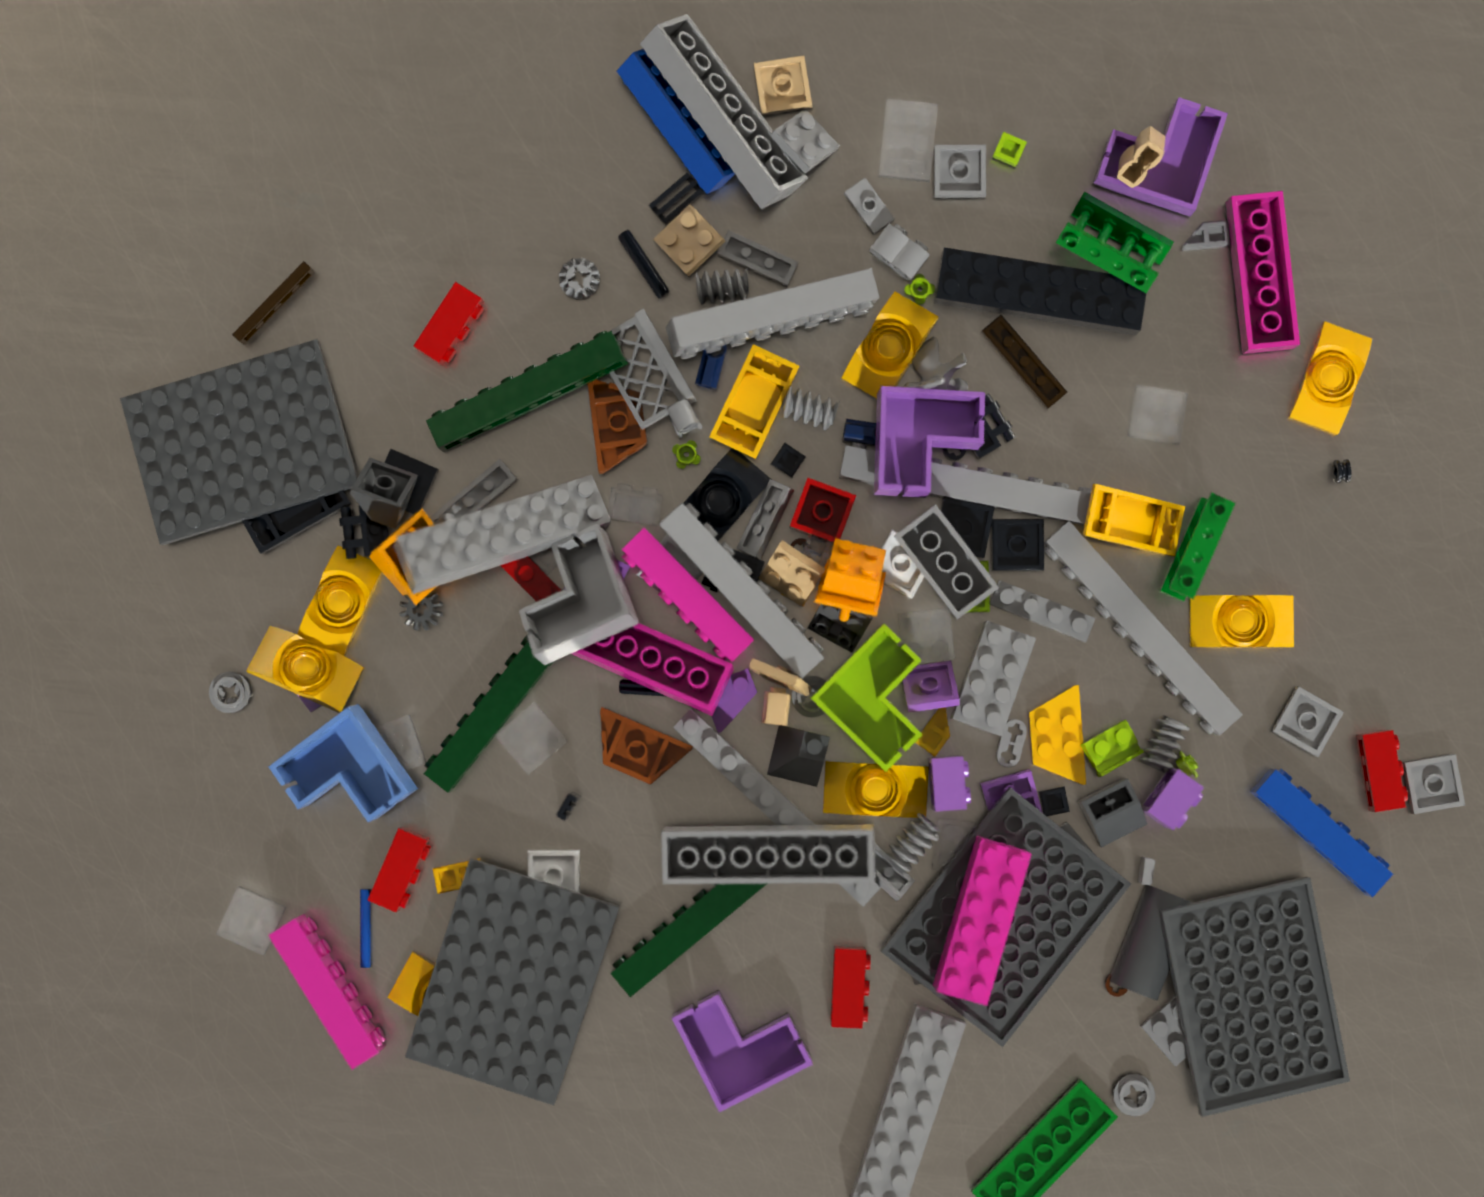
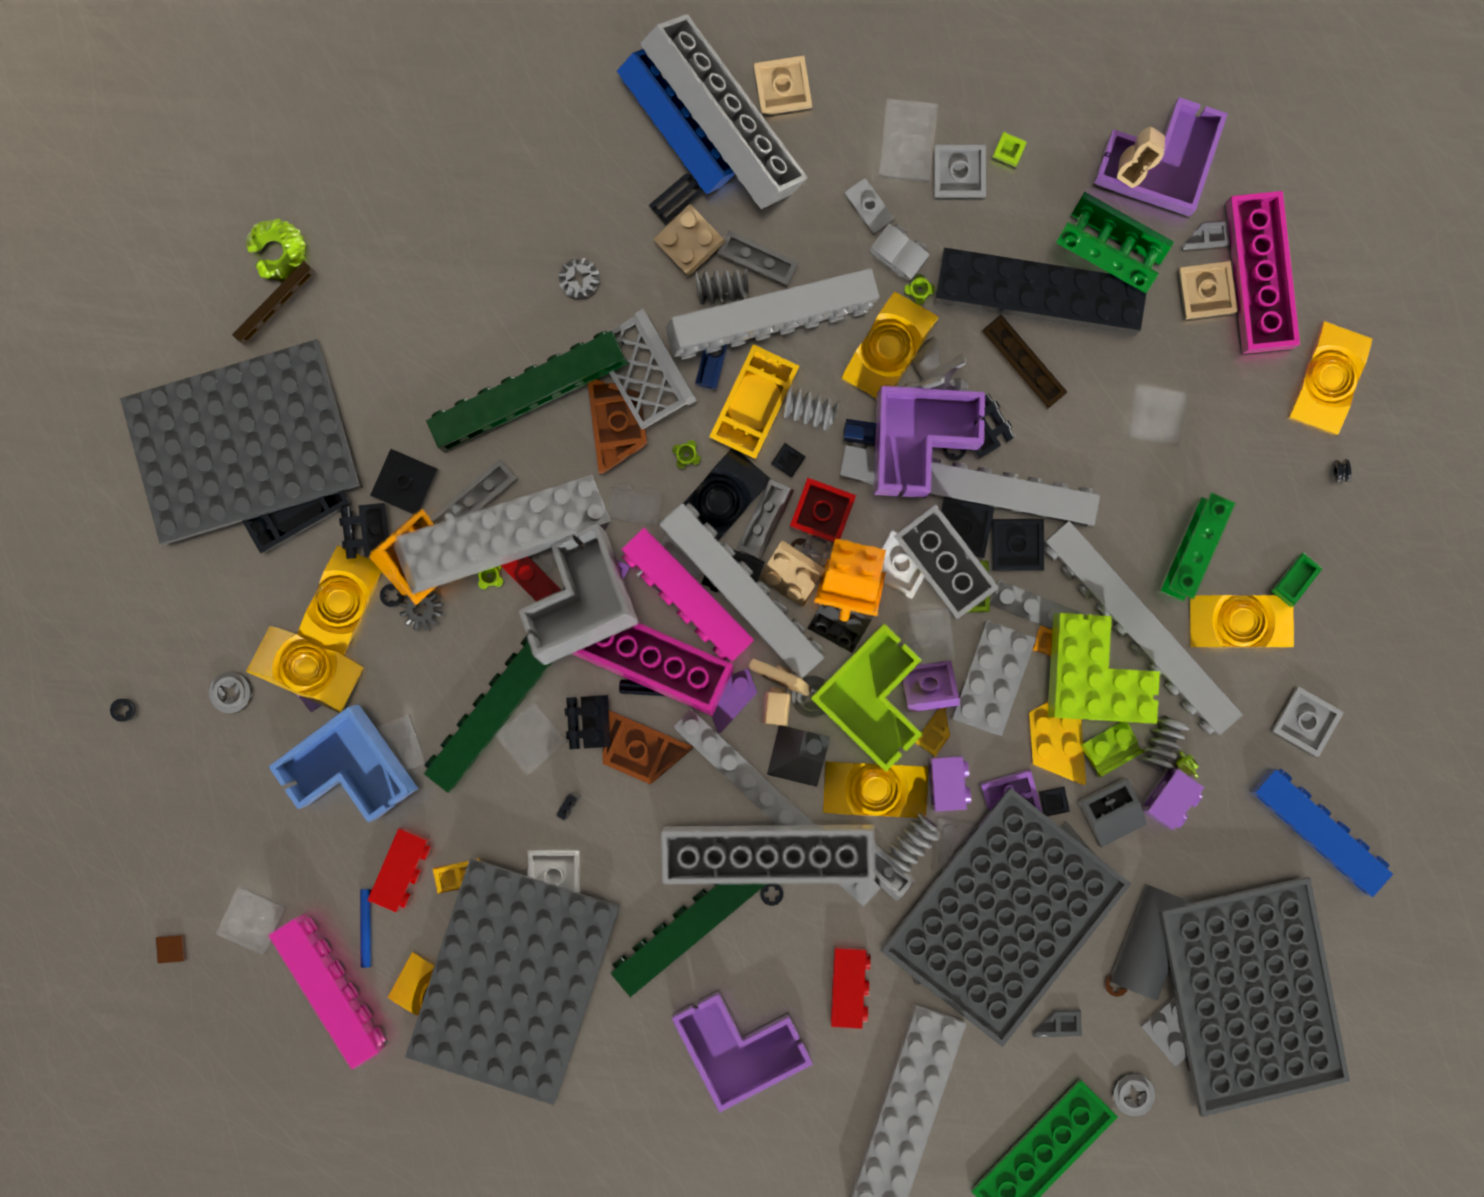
(116, 706): none -> black bush
(170, 949): none -> reddish brown tile
(290, 240): none -> lime piece
(383, 491): dark grey slope -> none
(383, 596): none -> black bush
(449, 324): red brick -> none
(495, 580): none -> lime plate
(594, 722): none -> black plate
(643, 264): black axle -> none
(683, 418): light grey piece -> none
(778, 898): none -> black bush
(804, 140): light grey plate -> none
(981, 920): dark pink brick -> none
(1017, 744): light grey beam -> none
(1043, 641): none -> light orange tile
(1060, 1024): none -> dark grey tile
(1083, 682): none -> lime piece
(1133, 520): yellow slope -> none
(1146, 871): light grey tile -> none
(1207, 290): none -> tan plate
(1297, 579): none -> green tile
(1382, 770): red brick -> none
(1433, 784): light grey plate -> none

